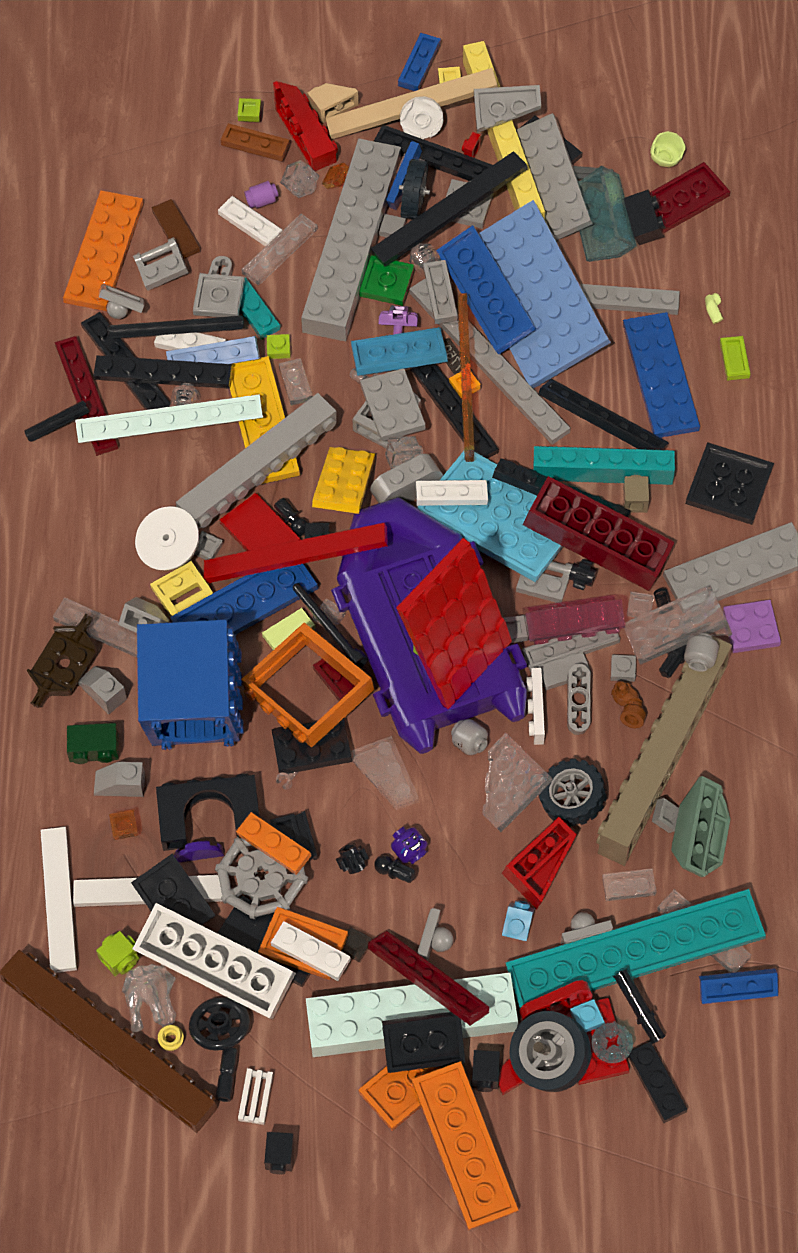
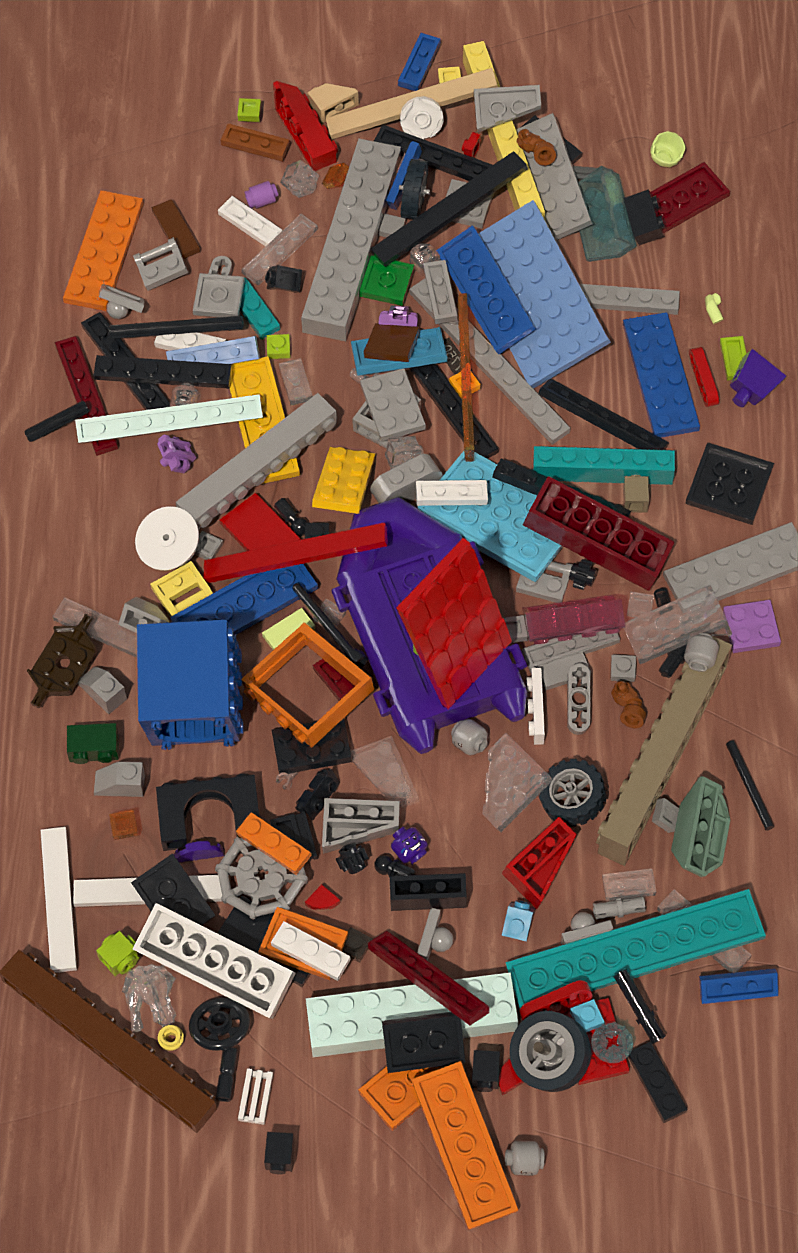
(175, 453): none -> medium lavender piece
(283, 278): none -> black bracket
(322, 899): none -> red tile
(323, 786): none -> black hinge
(357, 821): none -> light grey wedge
(391, 342): none -> reddish brown tile
(428, 892): none -> black brick
(525, 1158): none -> light grey head
(543, 151): none -> dark orange arm
(619, 907): none -> light grey pin
(703, 377): none -> red beam
(750, 785): none -> black bar
(754, 379): none -> dark purple torso

